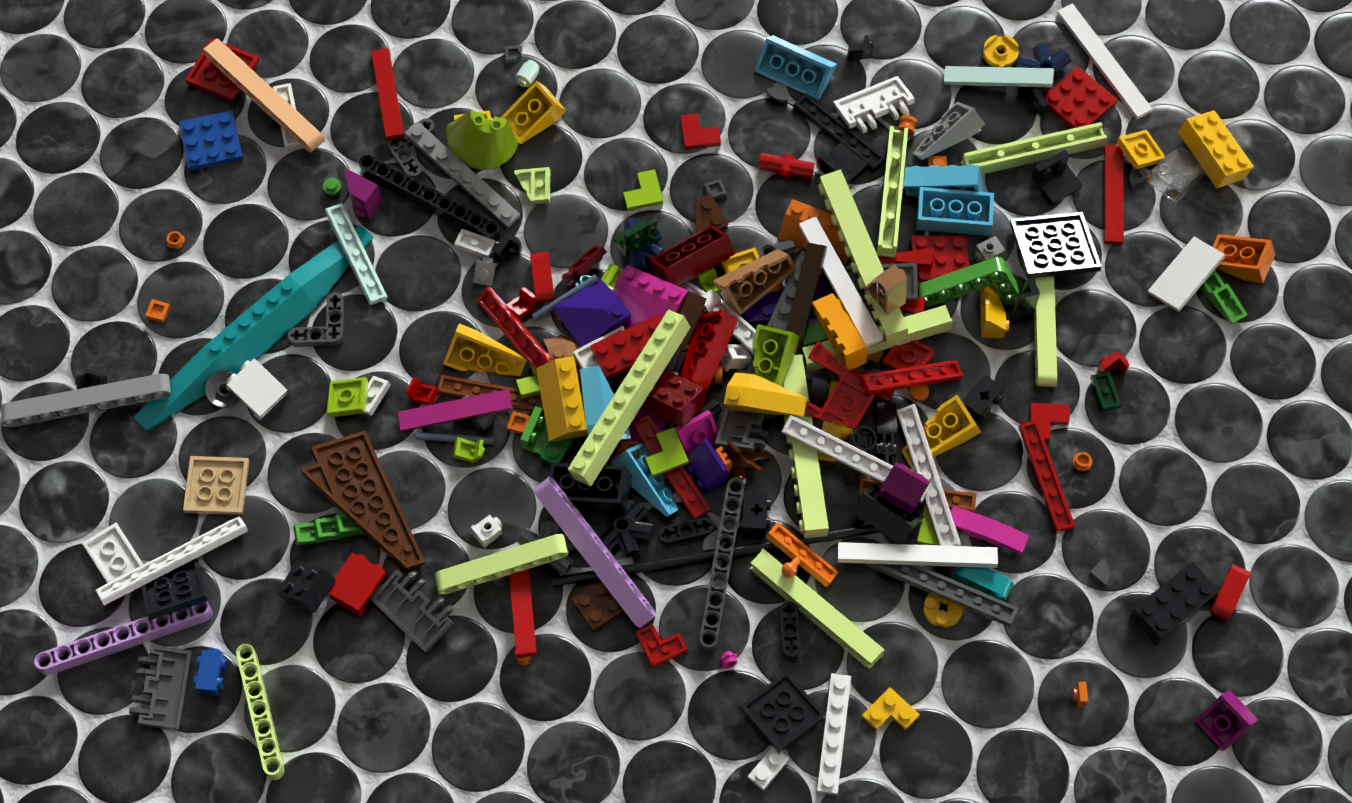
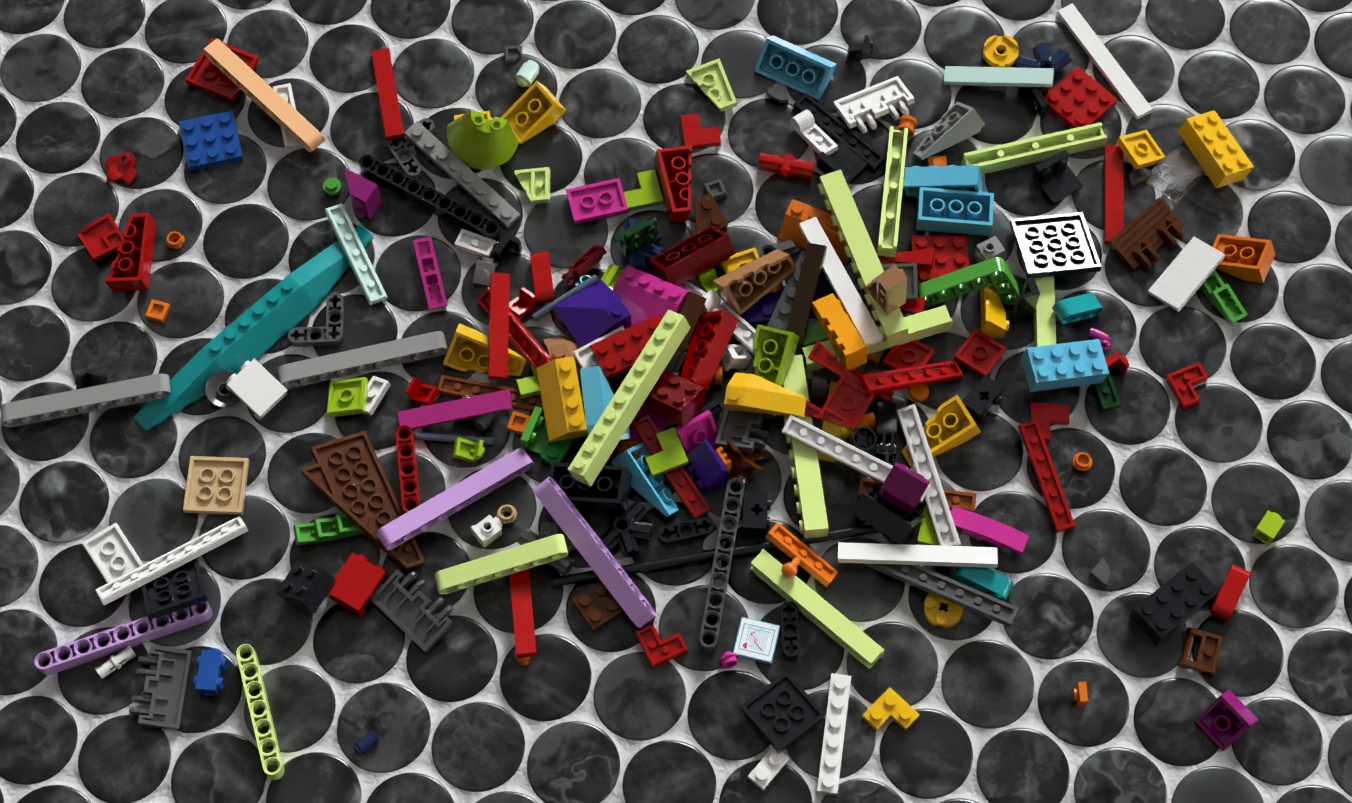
(101, 237): none -> red plate
(115, 662): none -> white pin
(119, 170): none -> red plate
(134, 257): none -> red wedge
(362, 359): none -> light grey beam
(365, 743): none -> dark blue pin
(407, 463): none -> red beam
(430, 273): none -> dark pink slope
(454, 498): none -> lavender beam
(498, 326): none -> red tile
(507, 509): none -> tan plate
(597, 201): none -> dark pink plate
(675, 179): none -> red wedge
(714, 84): none -> yellowish green wing
(756, 640): none -> white tile
(805, 126): none -> white plate
(868, 420): none -> orange tile
(980, 353): none -> red plate
(1064, 365): none -> medium azure brick
(1077, 308): none -> teal beam
(1104, 339): none -> dark pink arm
(1144, 233): none -> reddish brown hinge
(1182, 383): none -> red tile
(1207, 652): none -> reddish brown plate
(1268, 527): none -> lime brick

